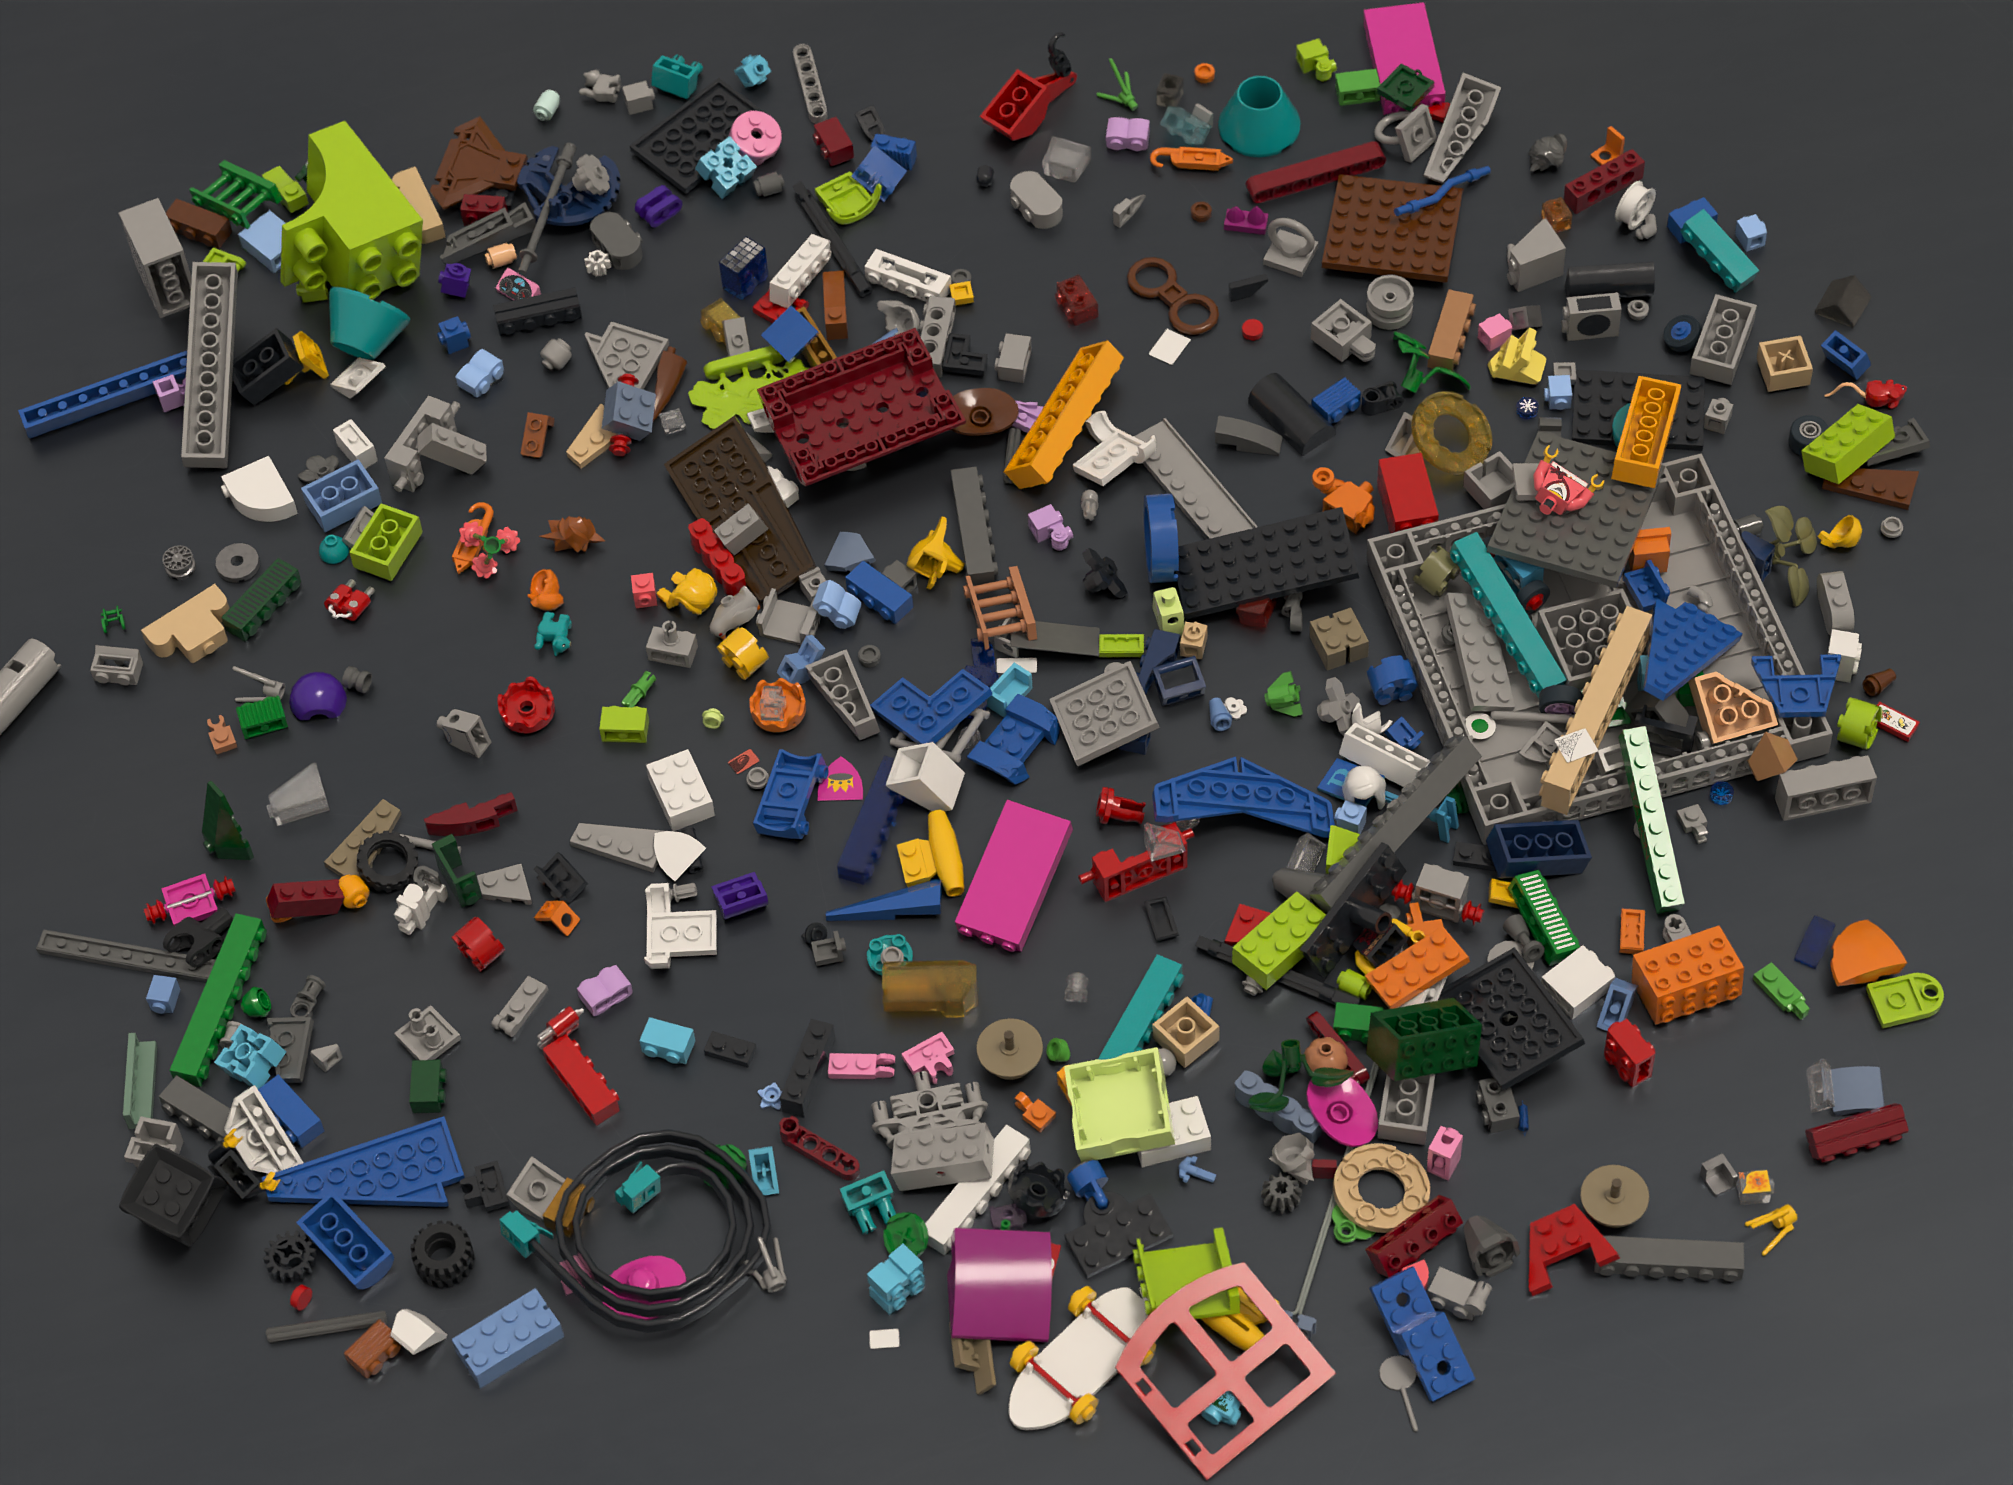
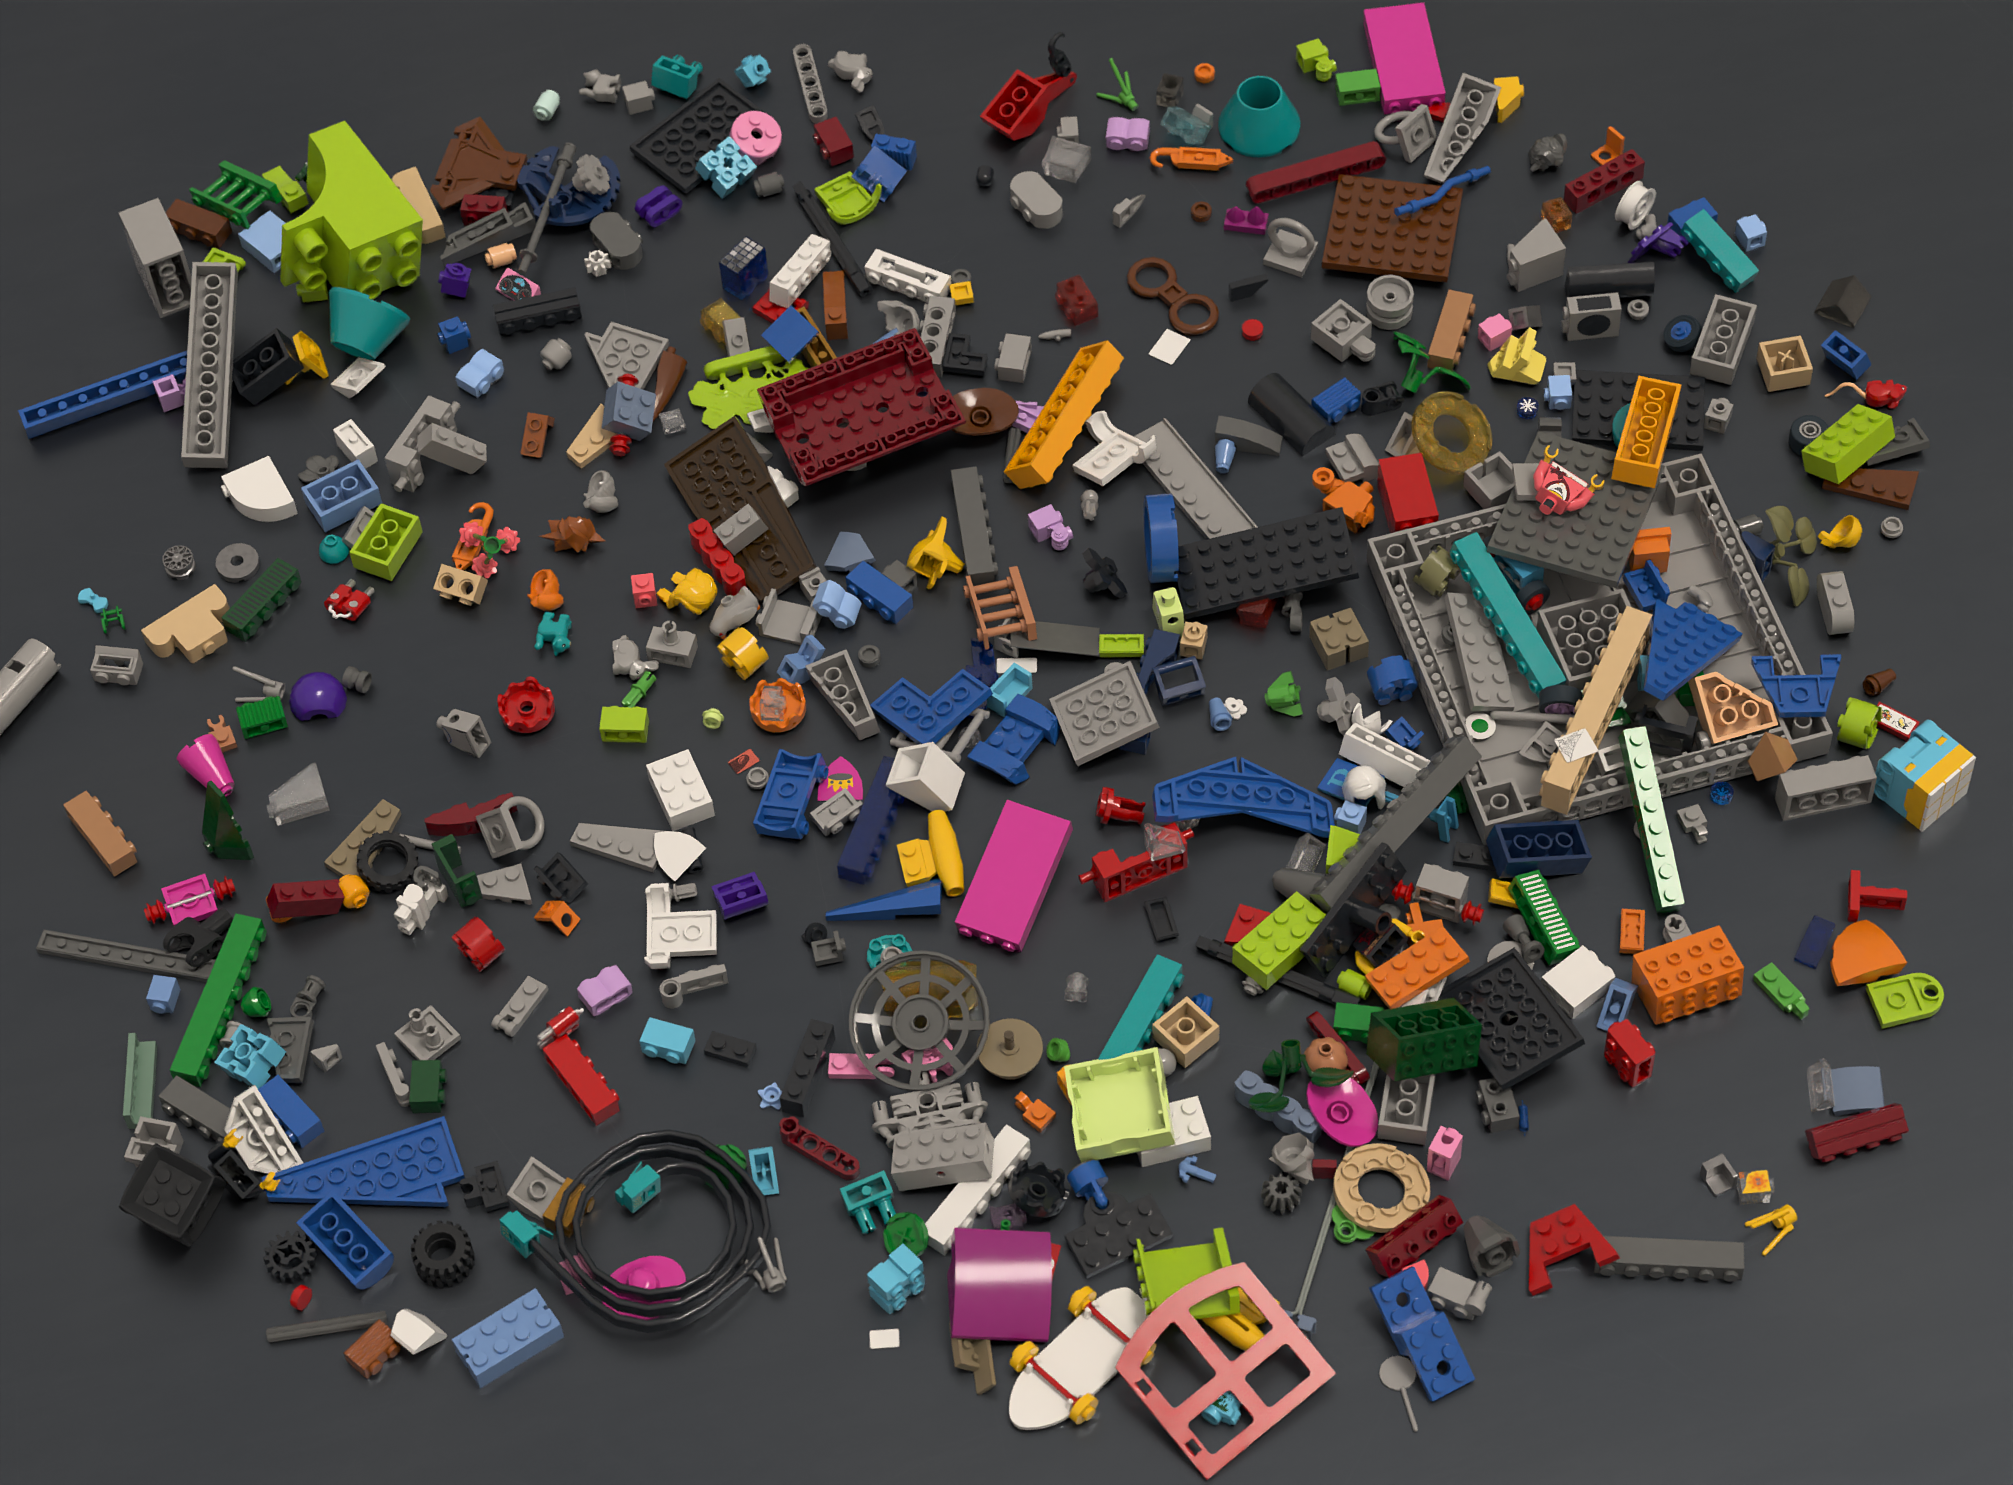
(97, 602): none -> medium azure piece
(100, 832): none -> medium nougat brick
(207, 763): none -> dark pink cone
(394, 1074): none -> light grey plate
(461, 582): none -> tan brick
(500, 829): none -> light grey tile
(601, 493): none -> light grey hair
(628, 659): none -> light grey animal
(691, 982): none -> light grey plate
(836, 812): none -> light grey bracket
(852, 67): none -> light grey animal
(909, 1010): none -> dark grey dish
(1056, 334): none -> light grey helmet
(1068, 129): none -> light grey brick
(1224, 455): none -> medium blue cone
(1353, 459): none -> light grey brick
(1405, 87): dark green plate -> none
(1508, 97): none -> yellow slope
(1614, 1196): dark tan piece -> none
(1663, 240): none -> dark purple plate
(1850, 650): white brick -> none
(1872, 897): none -> red bracket
(1924, 775): none -> piece

